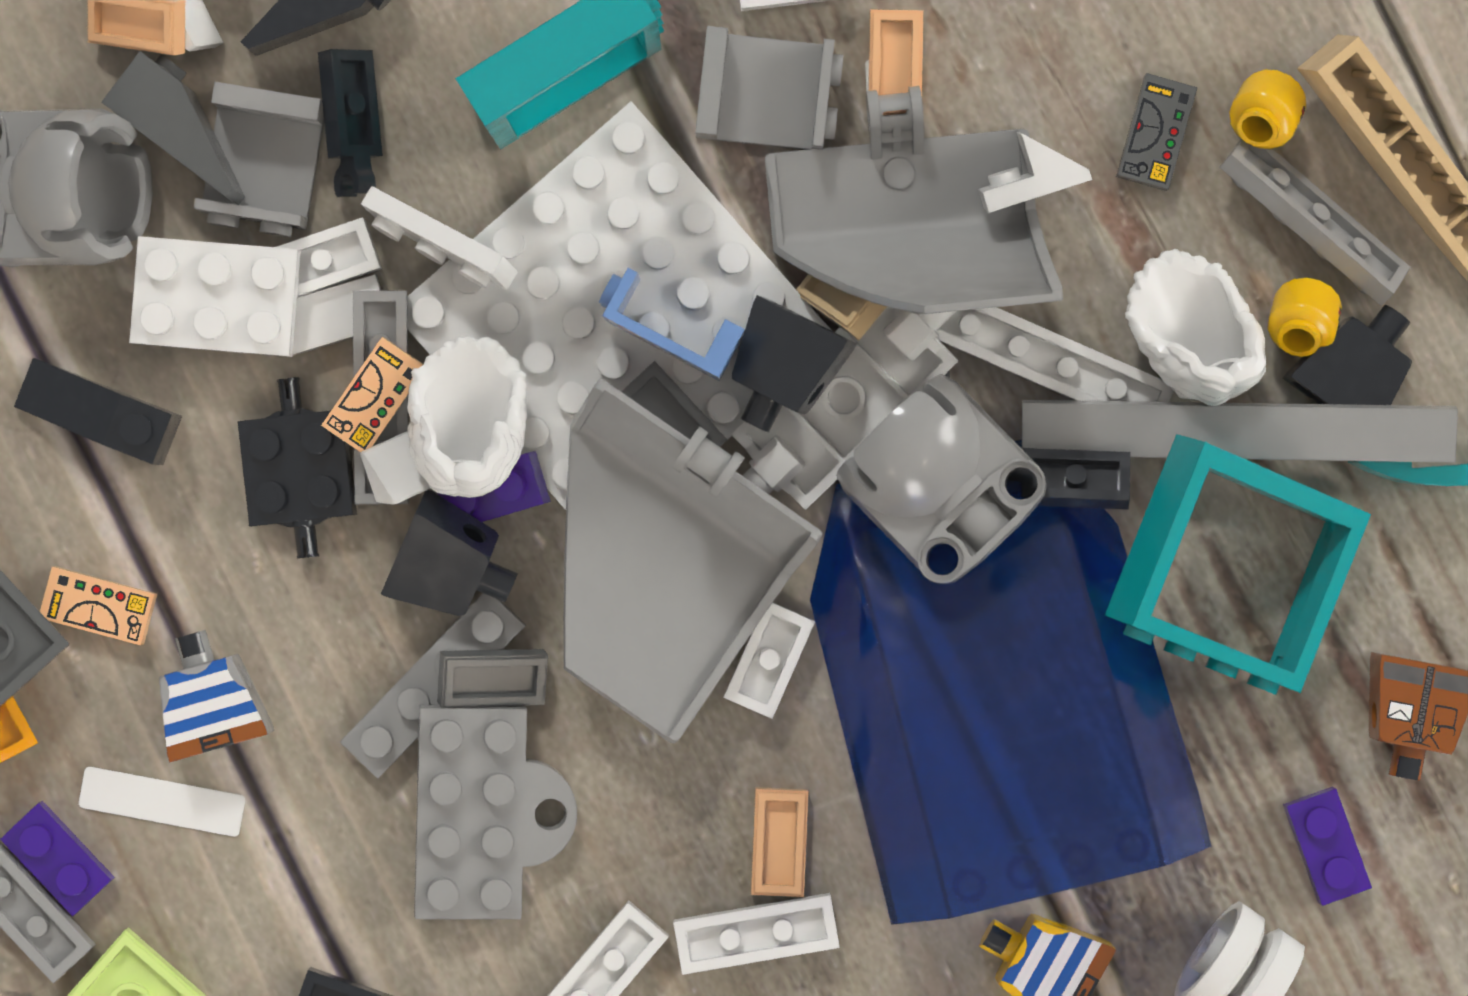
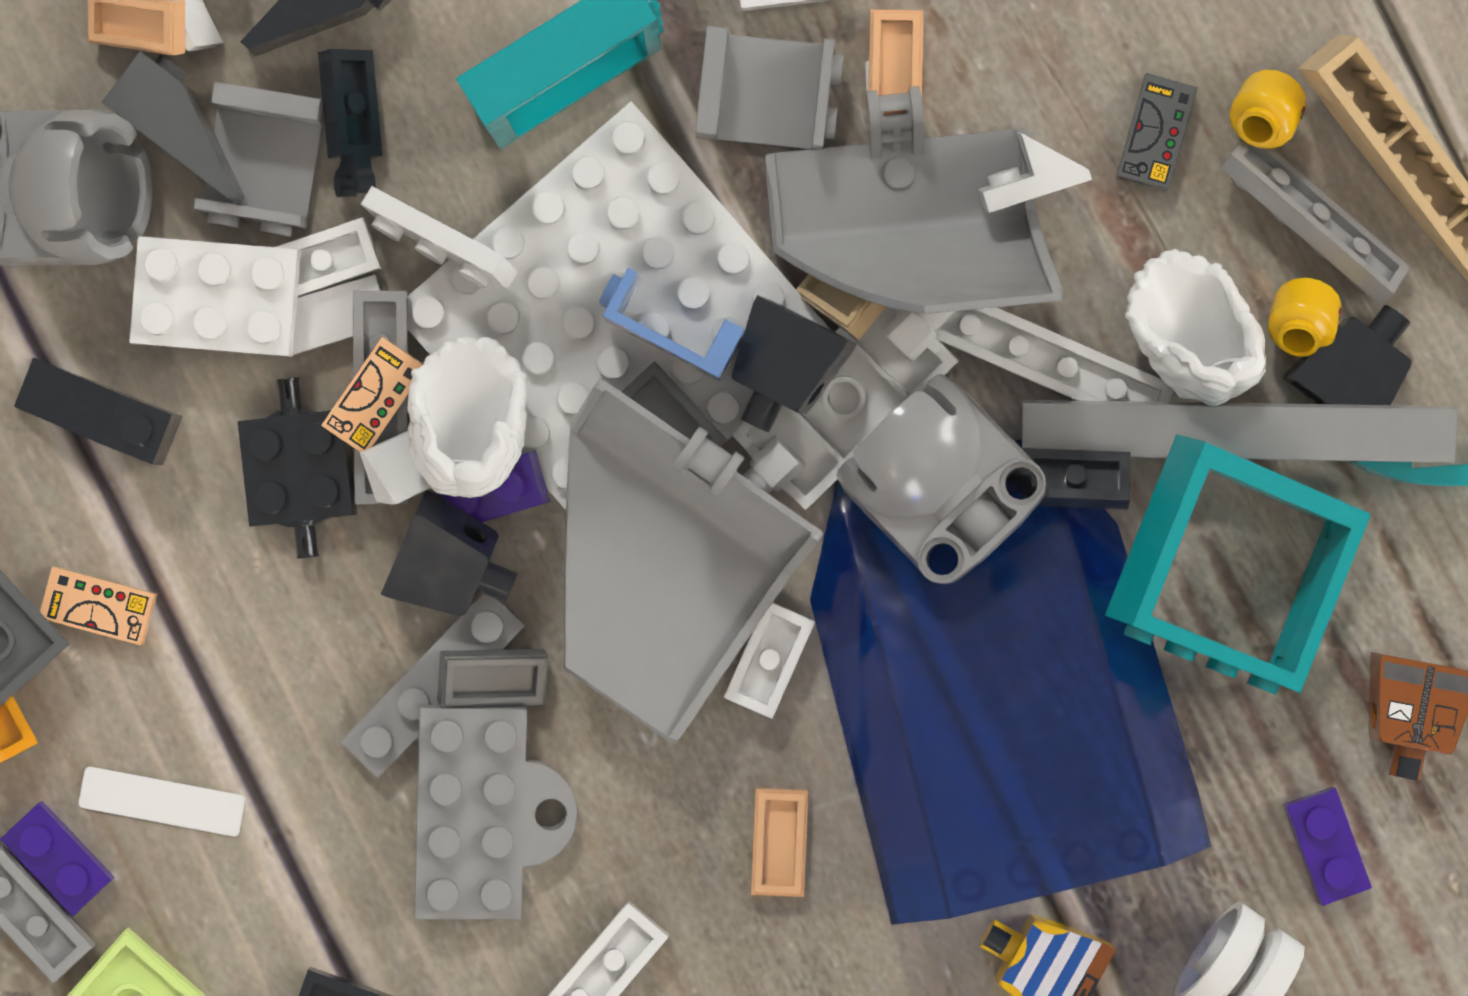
(209, 701): torso -> none
(756, 933): white plate -> none

